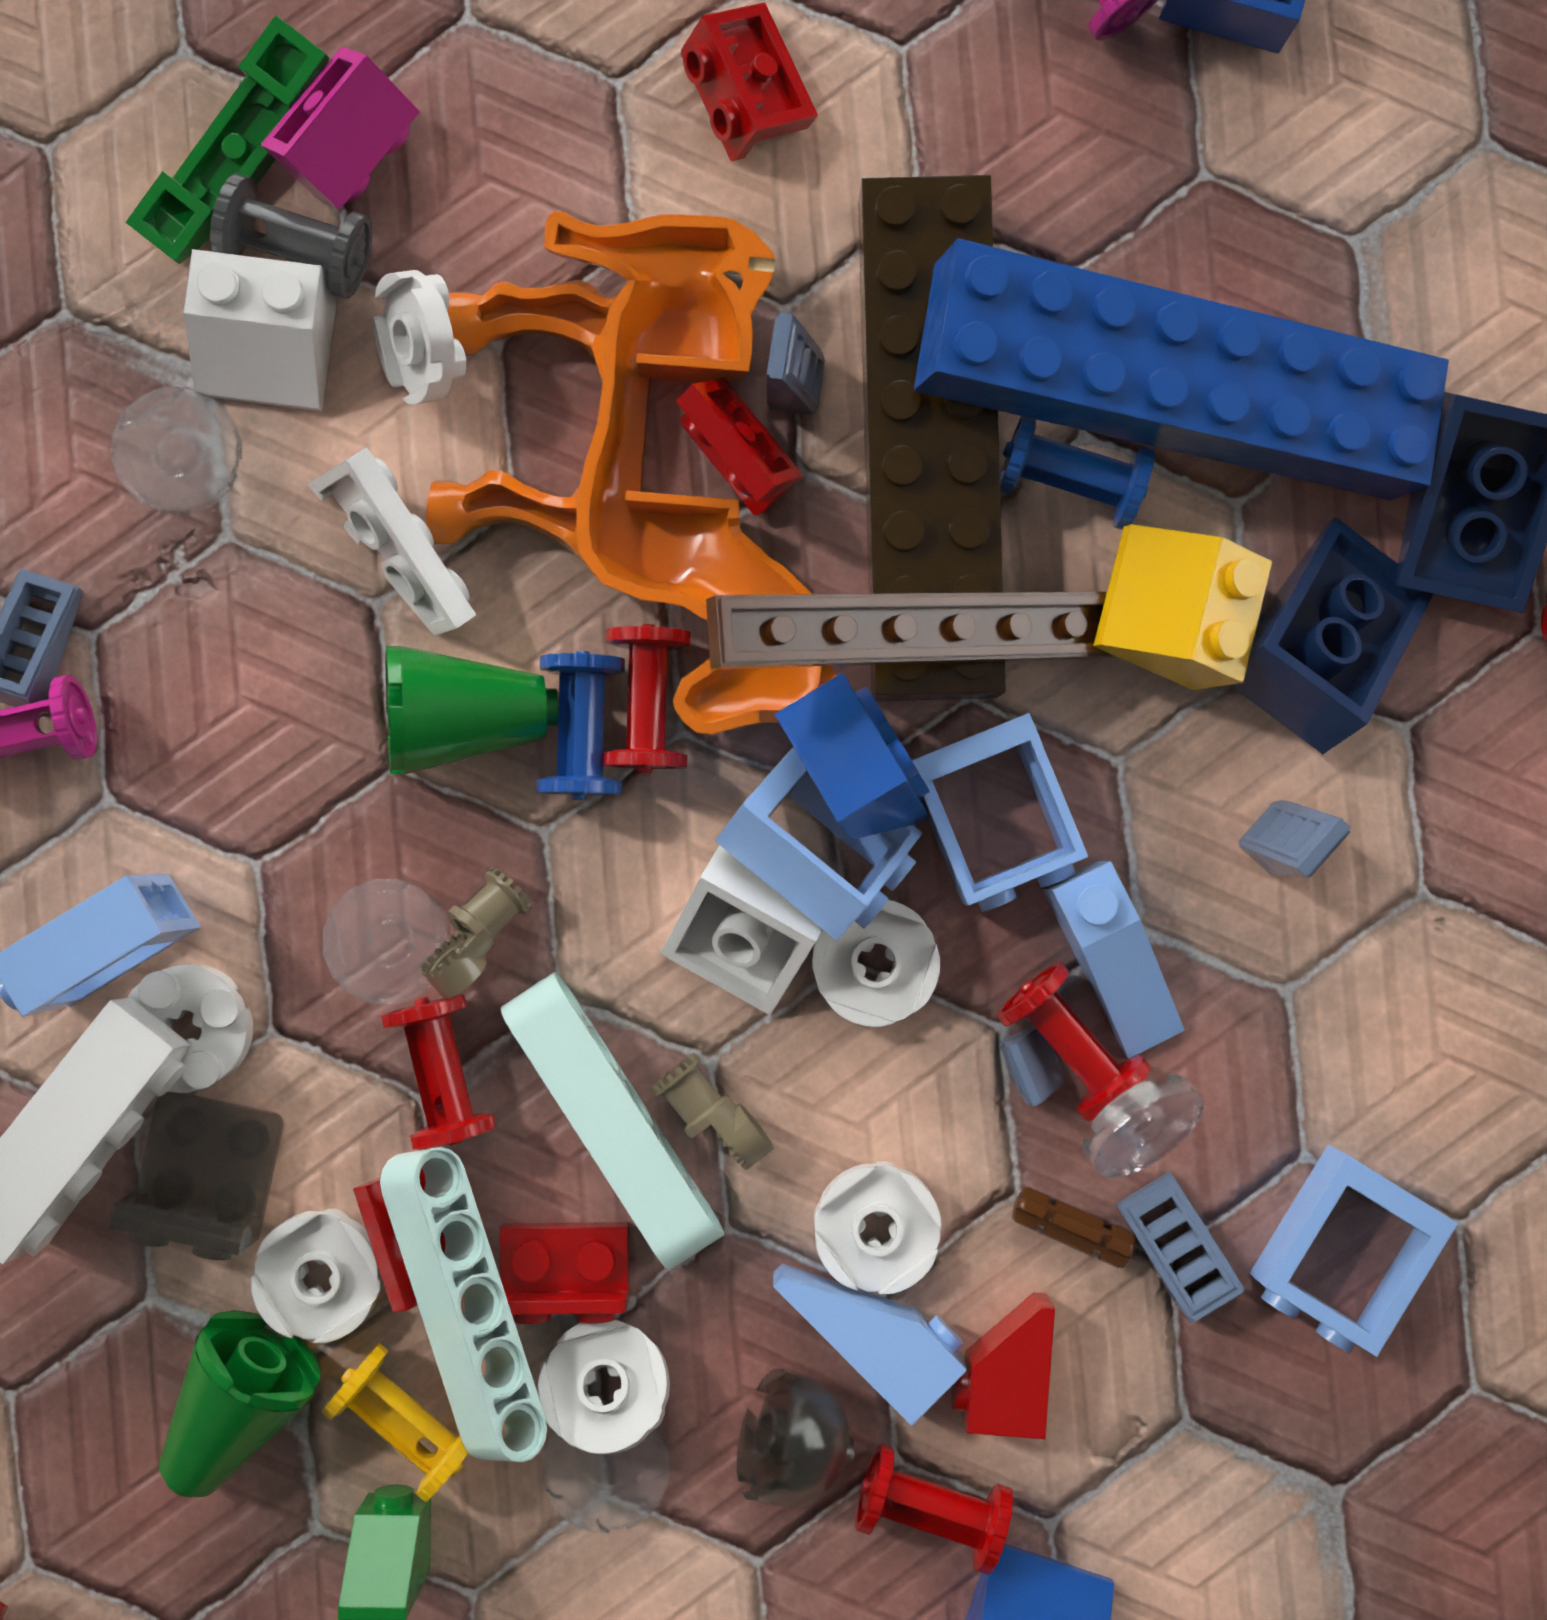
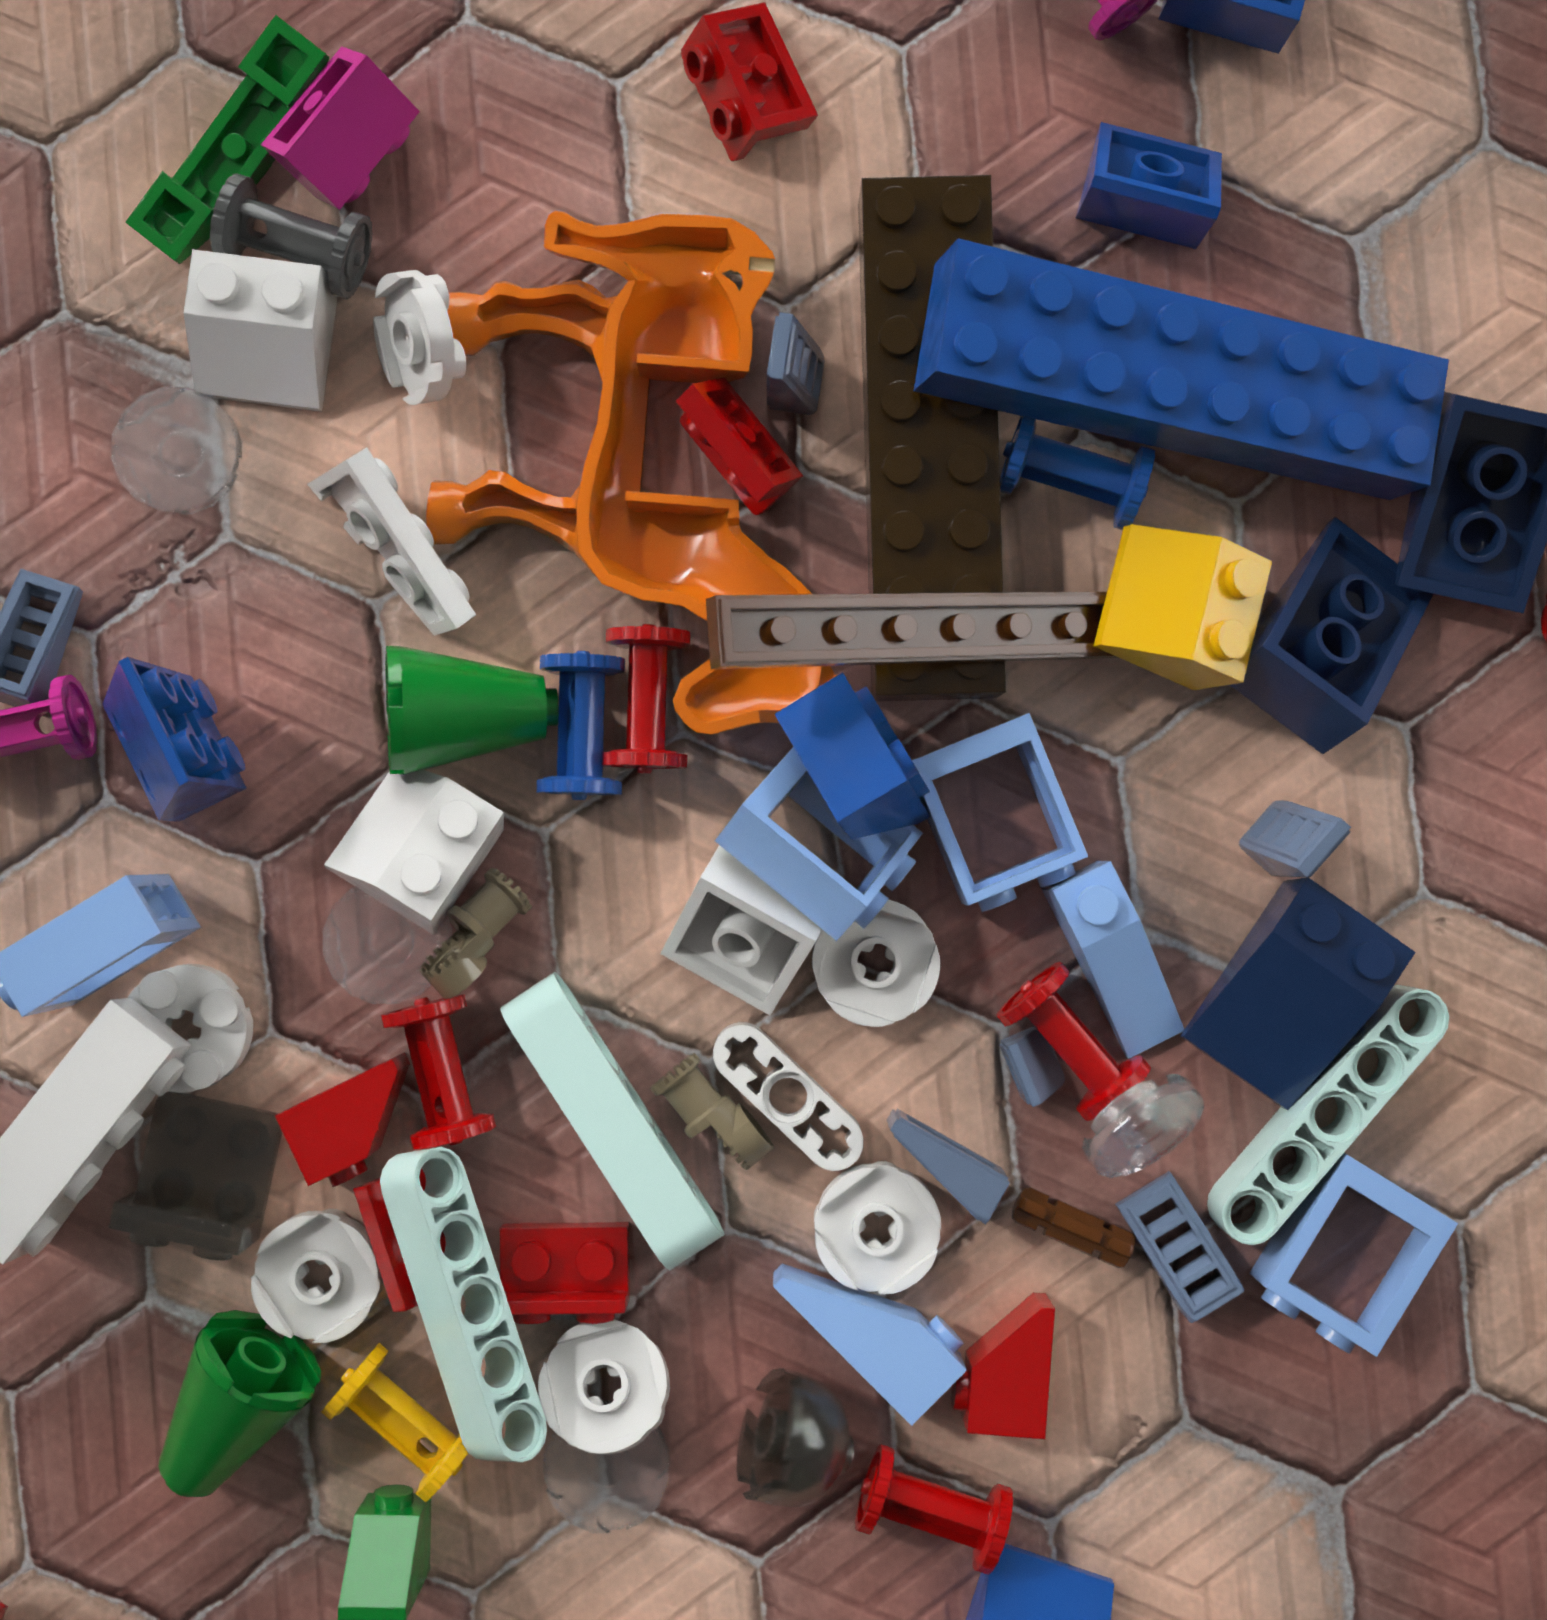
(172, 739): none -> blue slope
(344, 1123): none -> red slope
(417, 845): none -> white slope
(811, 1140): none -> white beam
(965, 1174): none -> sand blue slope
(1151, 186): none -> blue slope
(1296, 991): none -> dark blue slope
(1318, 1147): none -> light aqua beam

